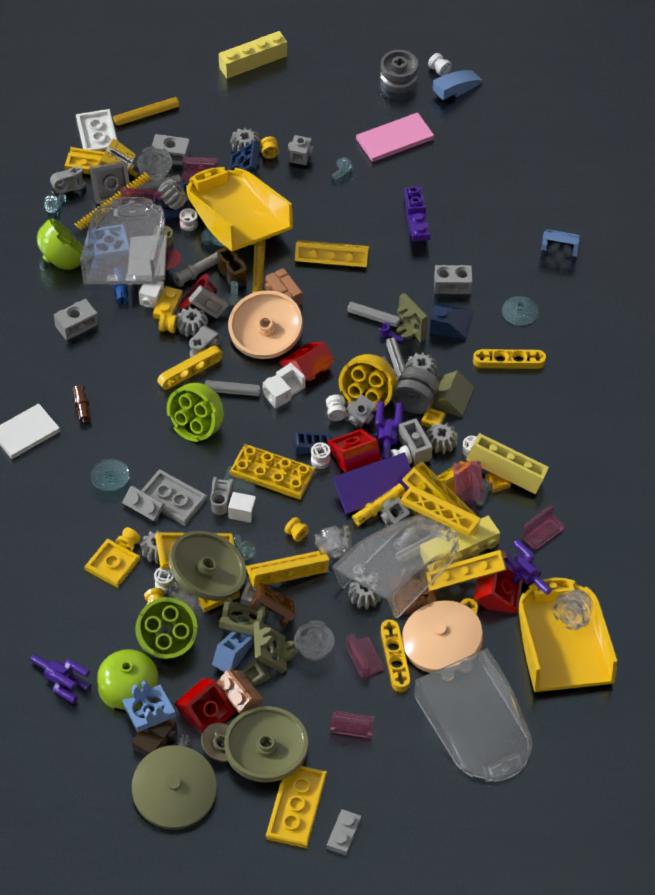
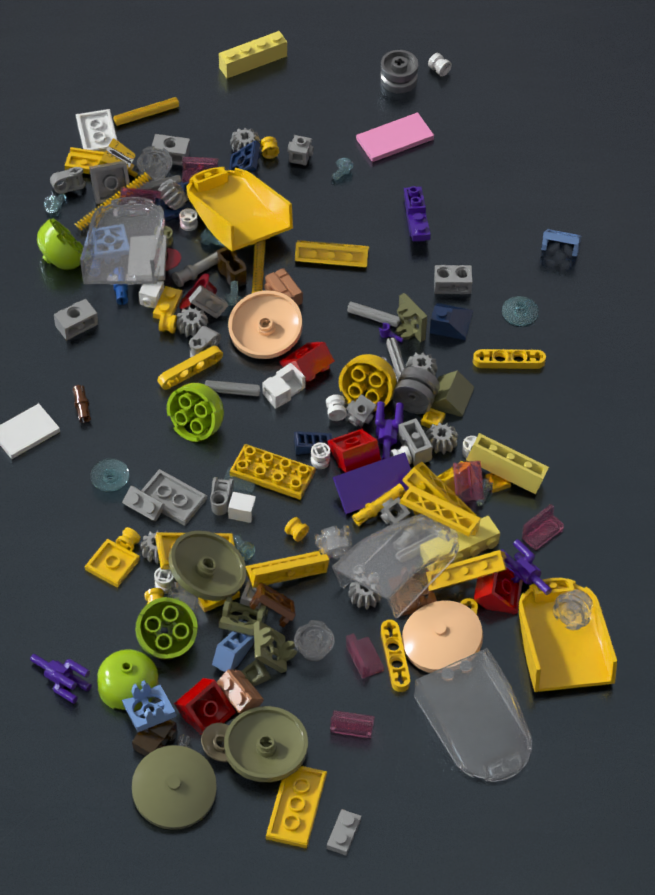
(456, 83): medium blue slope -> none

